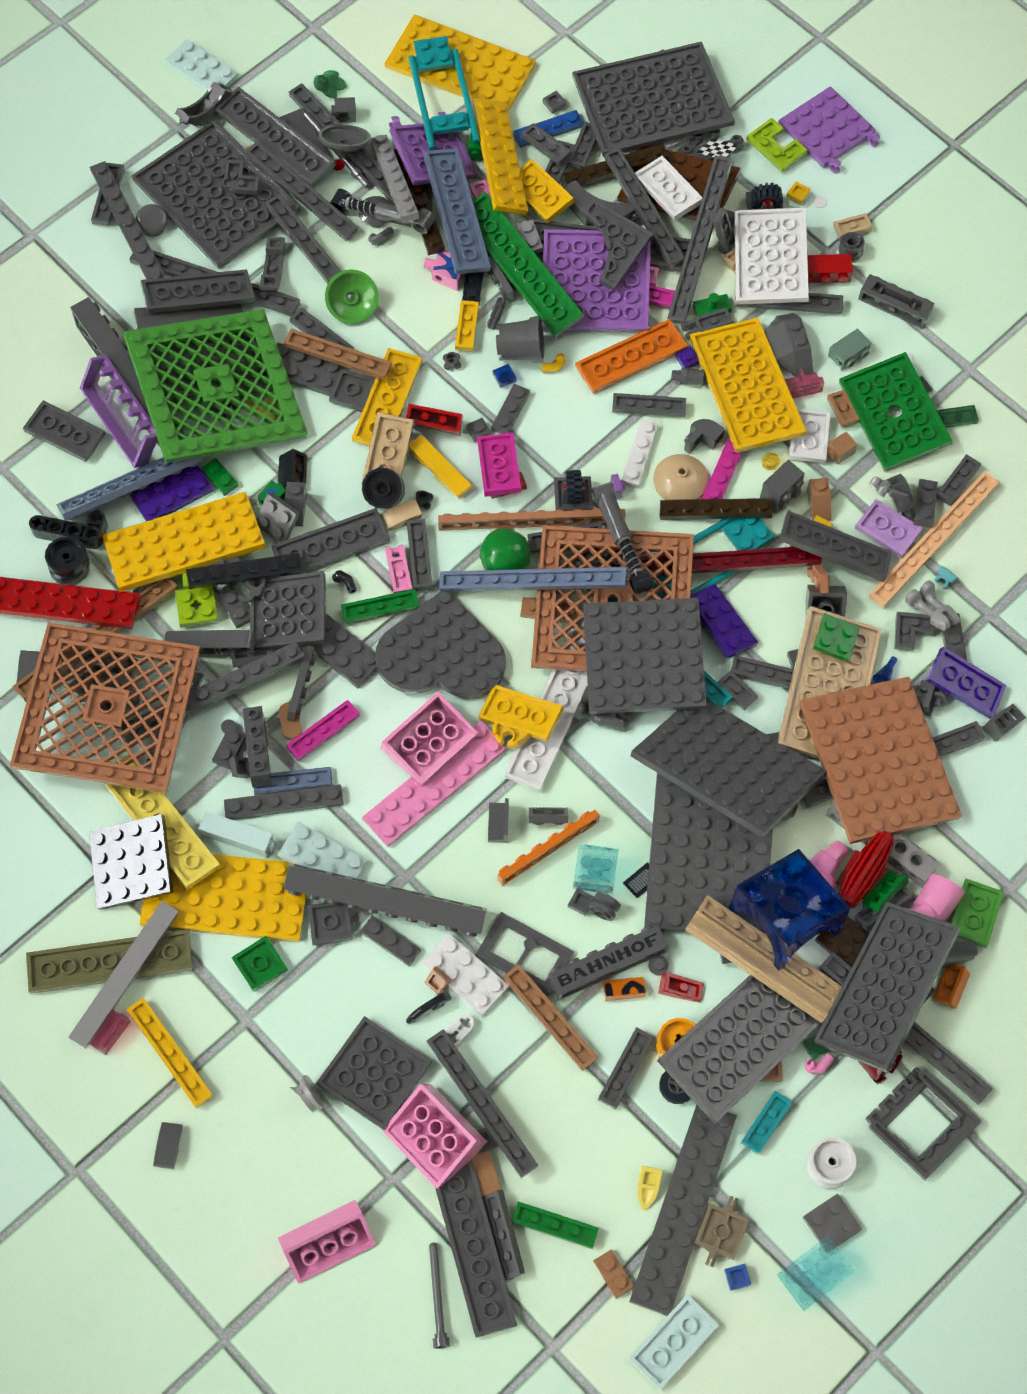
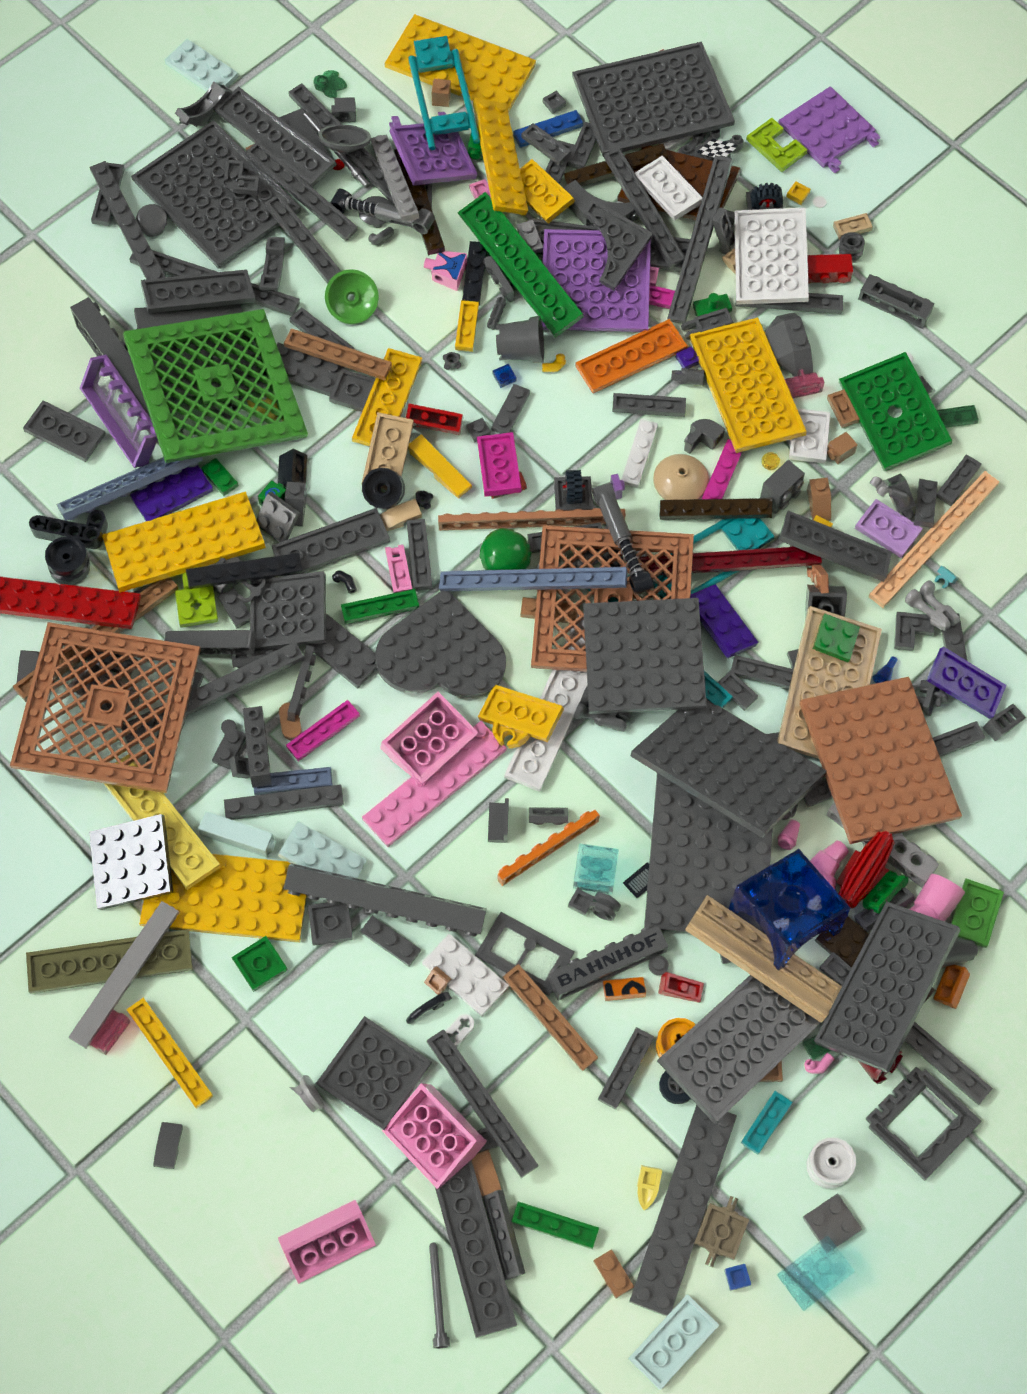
(441, 92): none -> medium nougat brick
(456, 211): sand blue plate -> none
(788, 837): none -> bright pink cone
(850, 349): sand green hinge -> none

